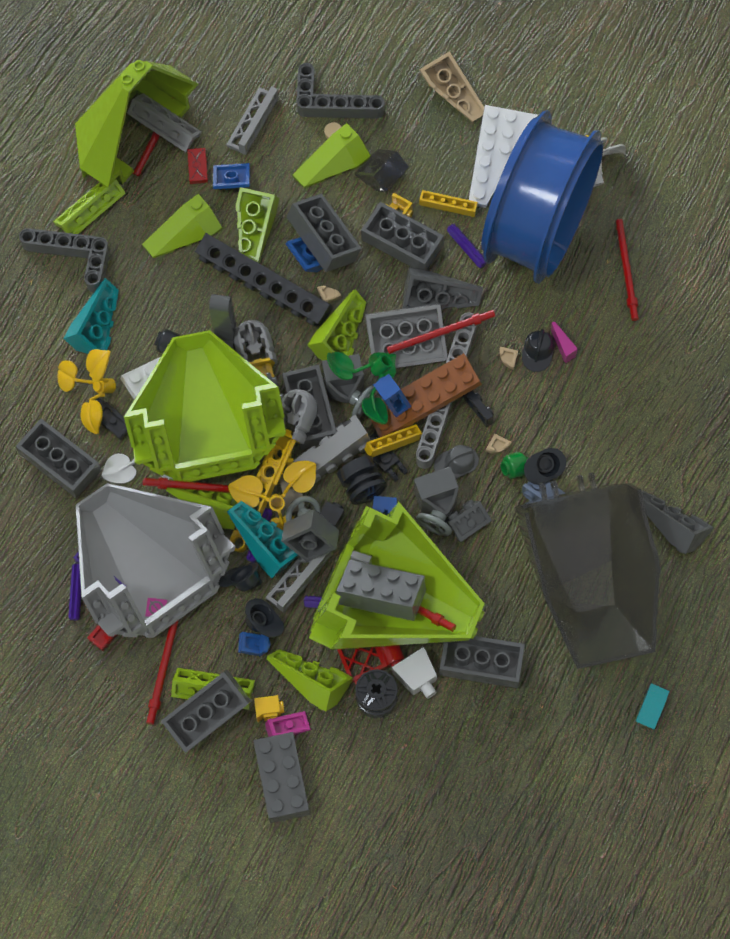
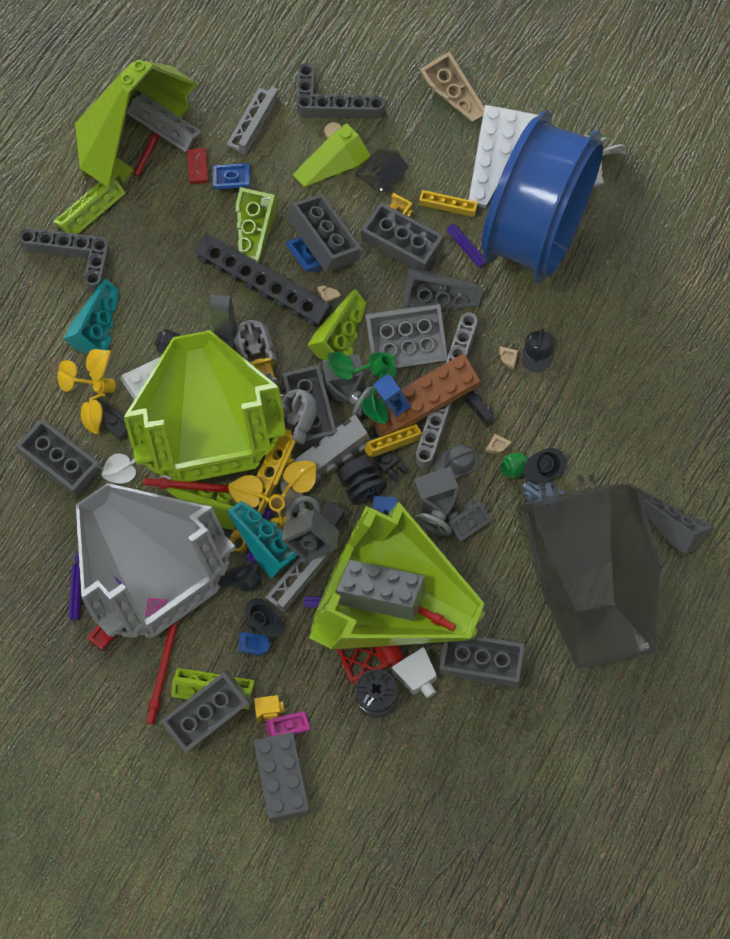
(183, 228): lime wedge -> none
(315, 683): lime wedge -> none
(360, 557): light grey tile -> none
(475, 319): red bar -> none
(565, 345): dark pink slope -> none
(632, 302): red bar -> none
(652, 706): teal slope -> none

